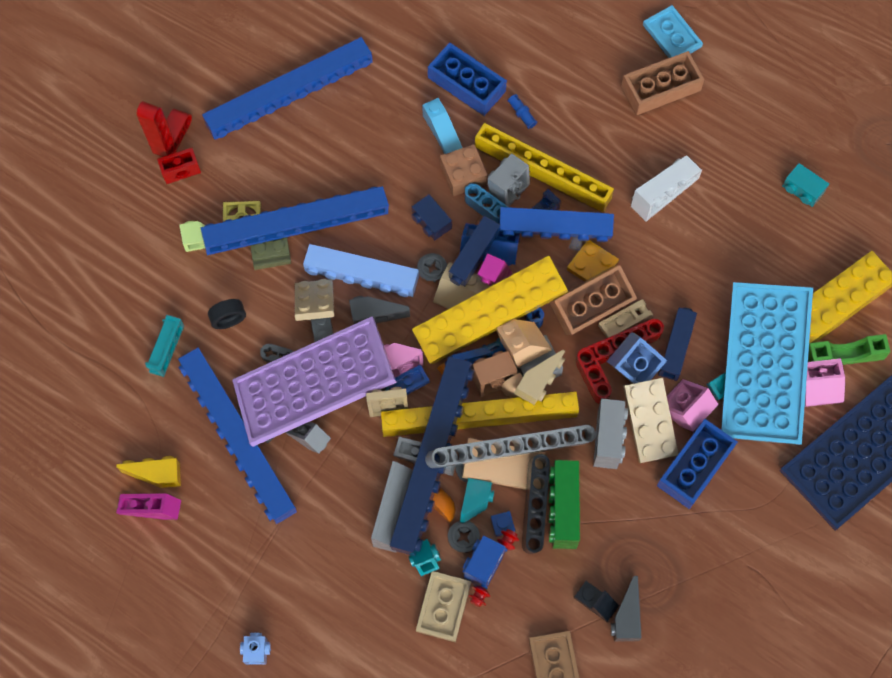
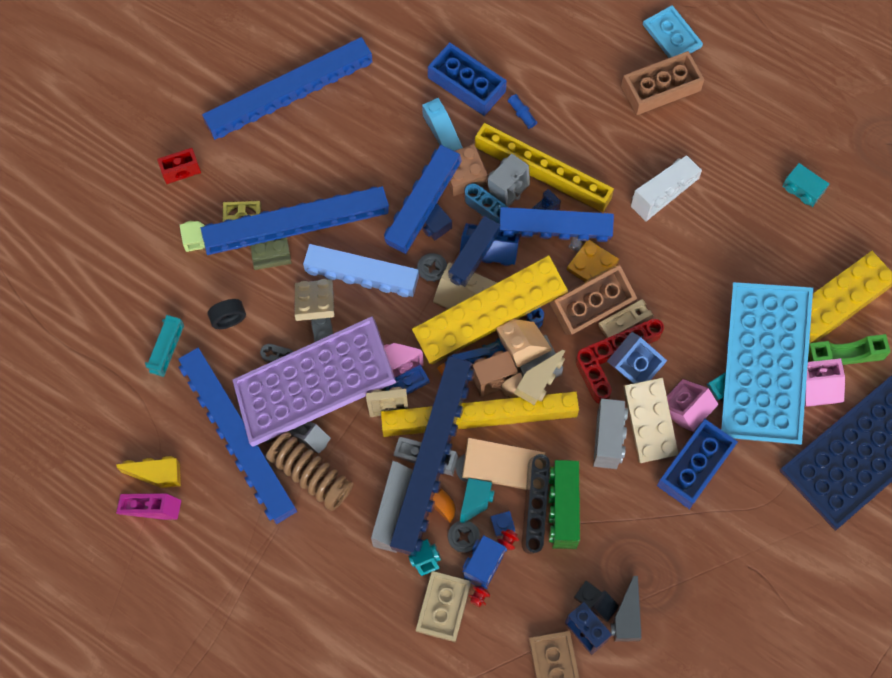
(162, 133): red beam -> none
(258, 656): light blue brick -> none
(337, 492): none -> medium nougat piece
(379, 309): dark grey slope -> none
(422, 199): none -> blue brick
(493, 270): dark pink slope -> none
(503, 449): light grey beam -> none
(586, 622): none -> dark blue window
(678, 343): dark blue brick -> none

